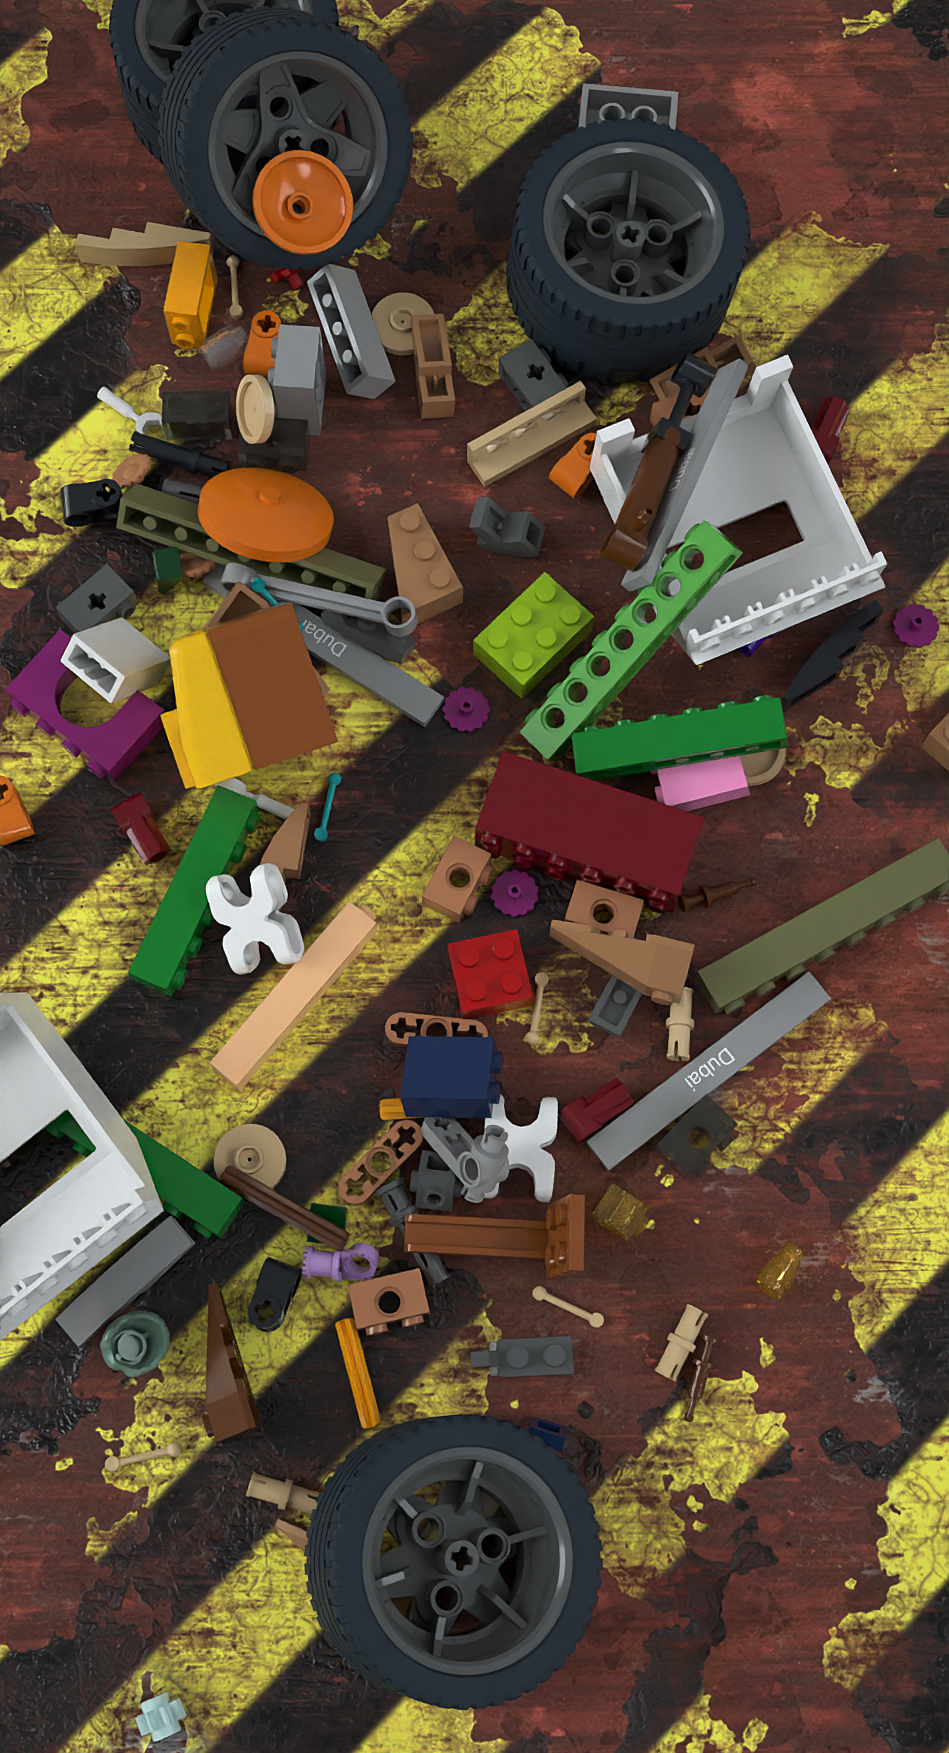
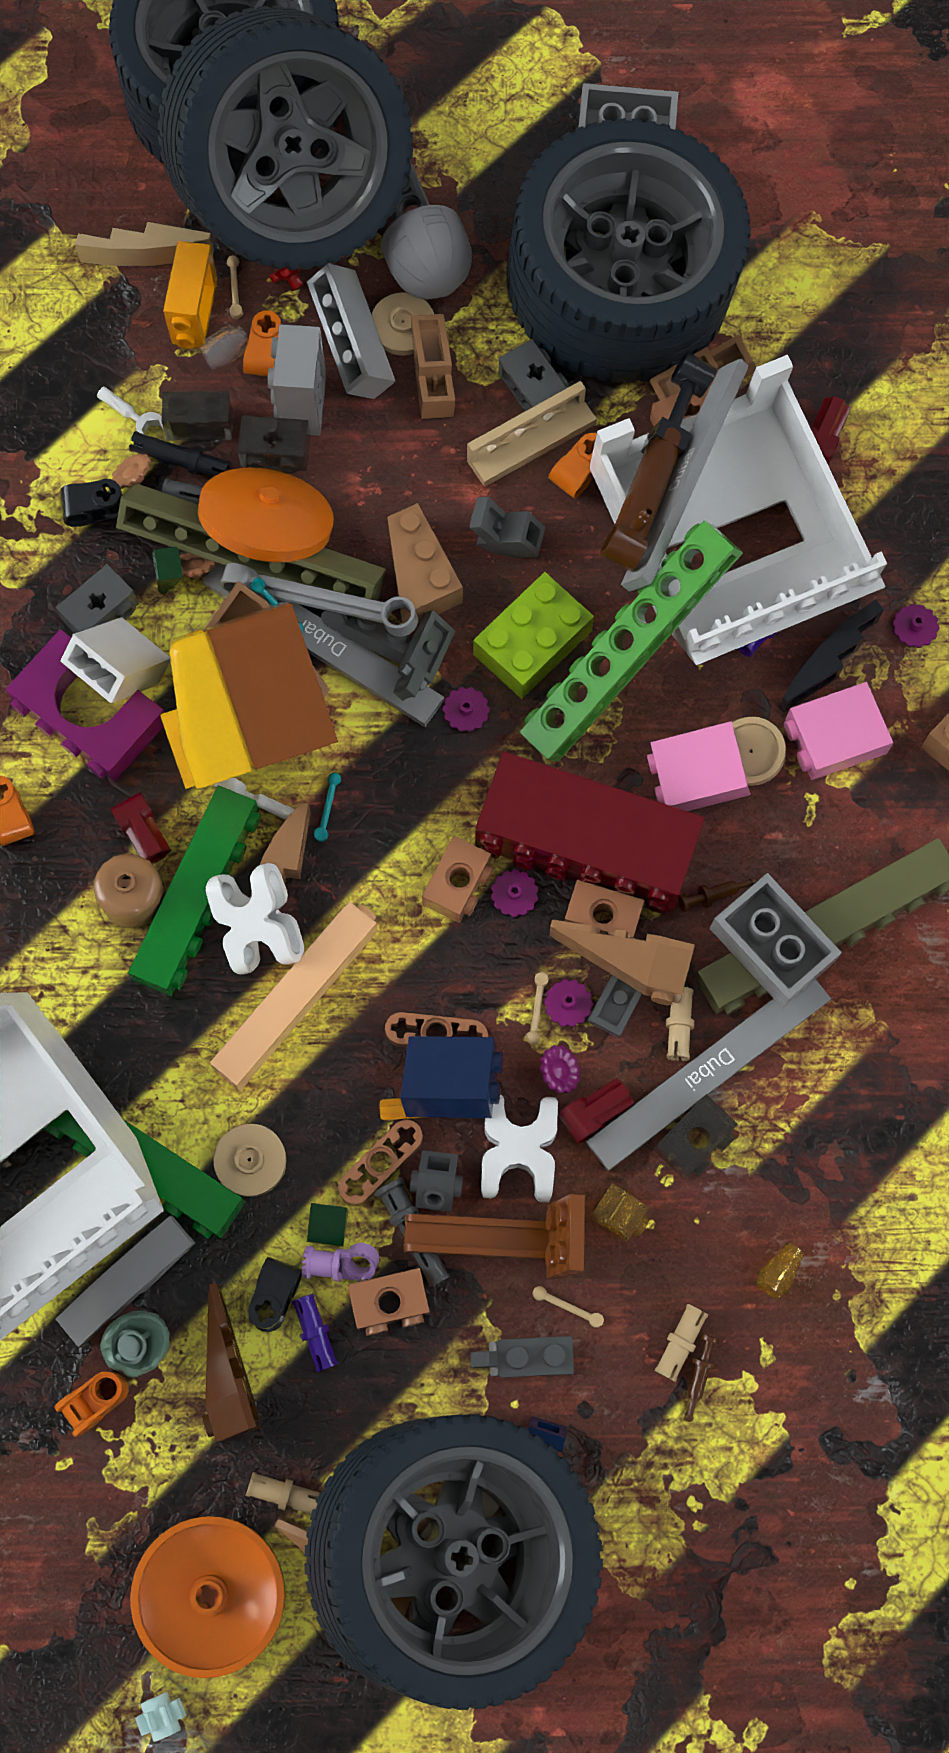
(87, 1405): none -> orange piece
(113, 1463): tan hinge -> none
(129, 890): none -> medium nougat head
(207, 1597): none -> orange dish
(255, 408): tan piece -> none
(284, 1208): reddish brown axle -> none
(313, 184): orange dish -> none
(314, 1332): none -> dark purple pin
(358, 1373): light orange axle -> none
(423, 655): none -> dark grey hinge
(426, 245): none -> light grey piece
(475, 1162): light grey piece -> none
(490, 974): red brick -> none
(560, 1069): none -> magenta piece
(568, 1003): none -> magenta piece
(680, 739): green brick -> none
(775, 940): none -> light grey brick
(837, 731): none -> bright pink brick

